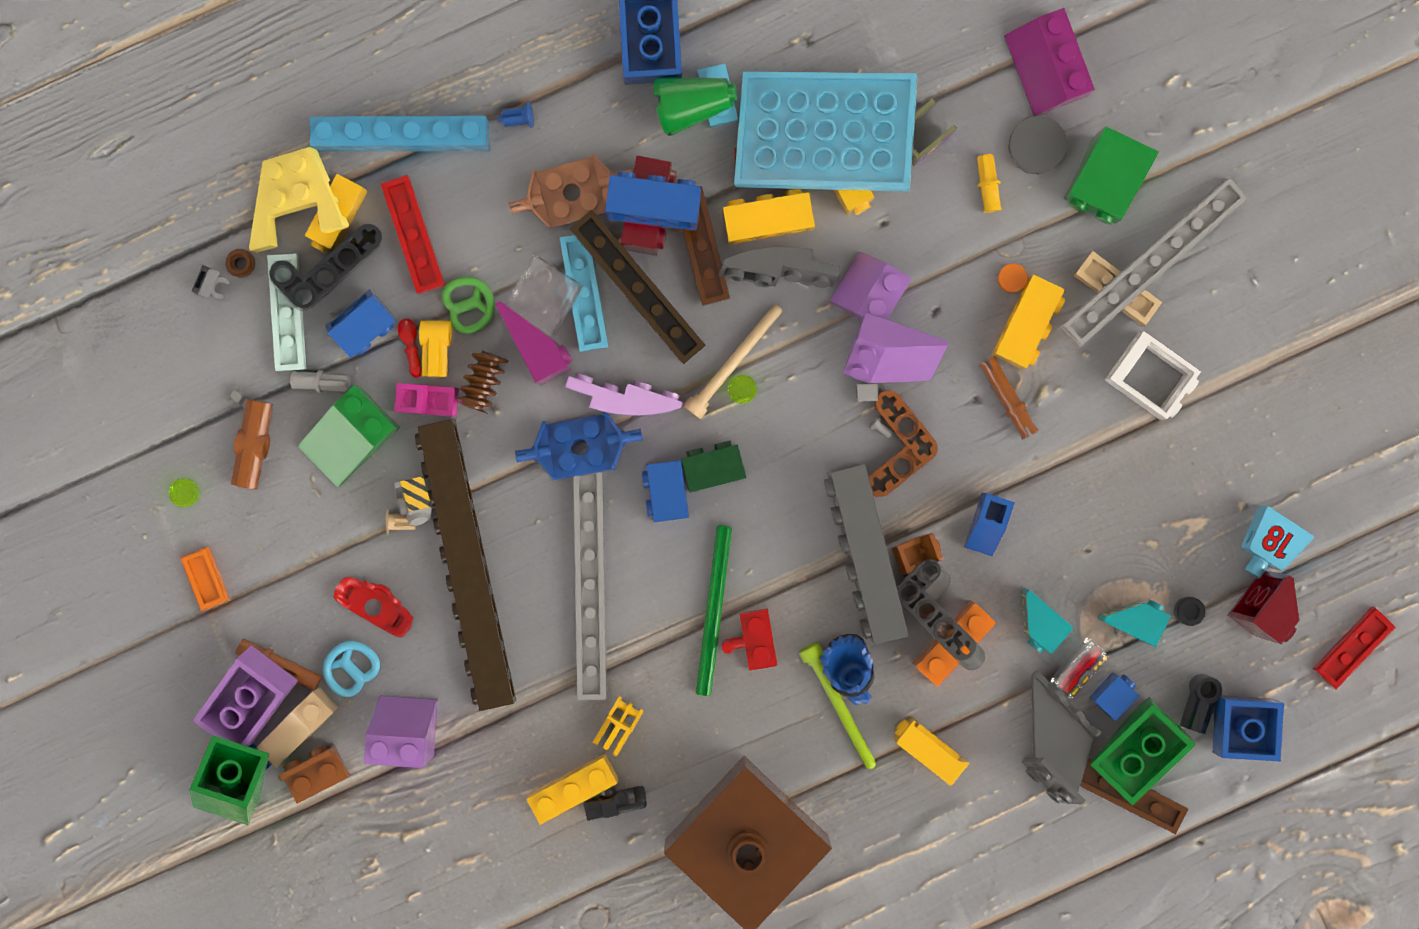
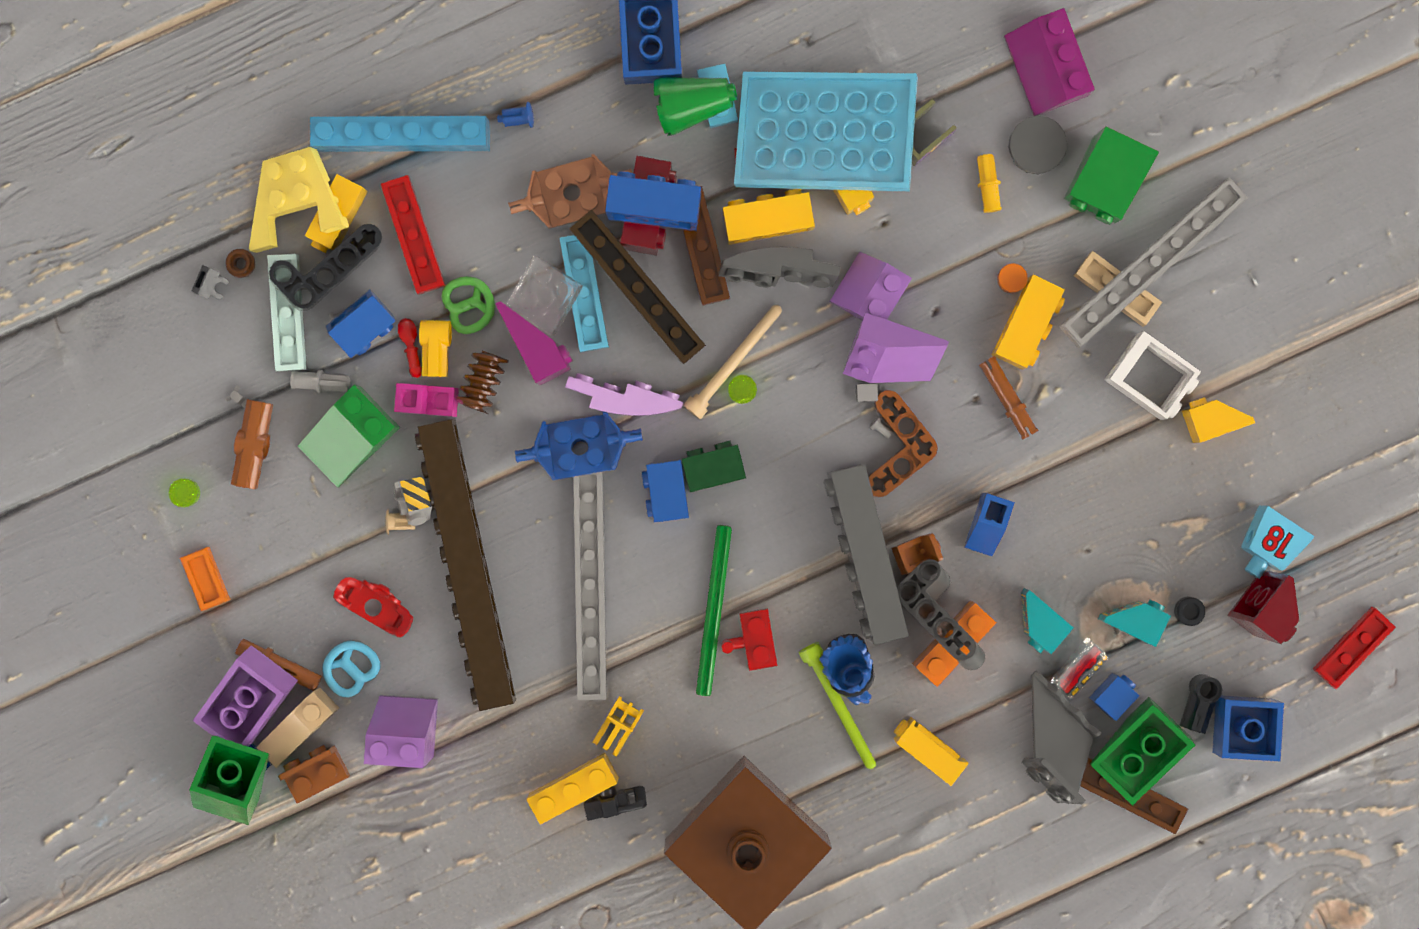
(1213, 419): none -> yellow slope

